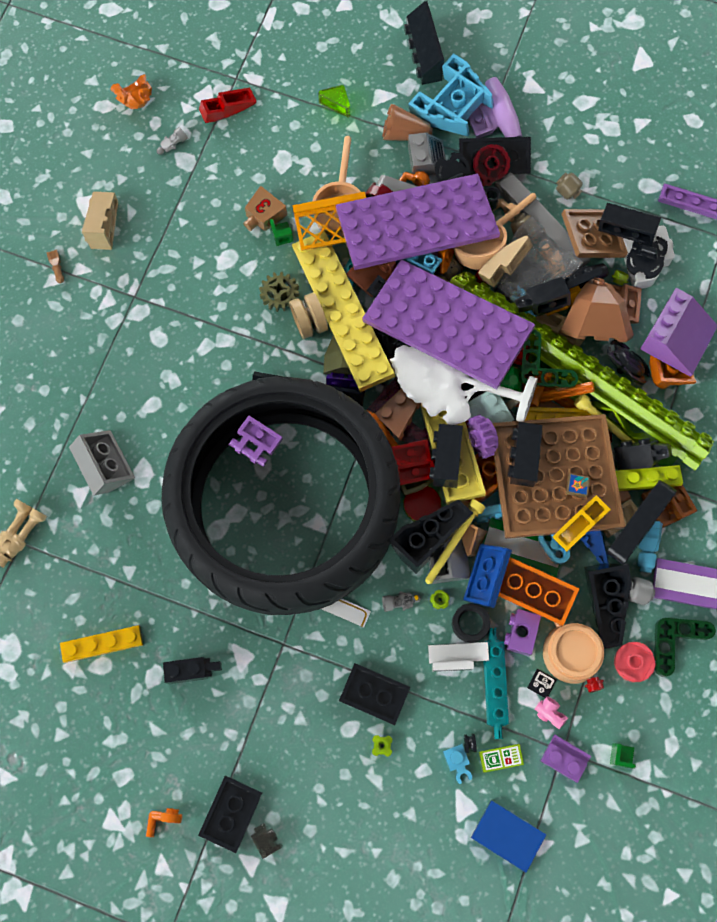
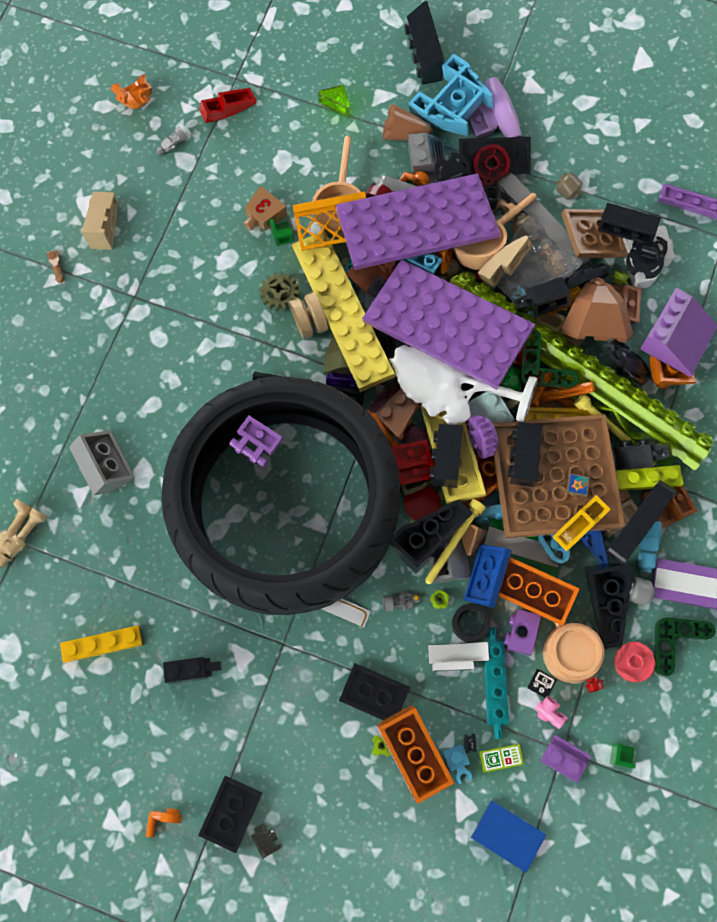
(415, 754): none -> orange brick

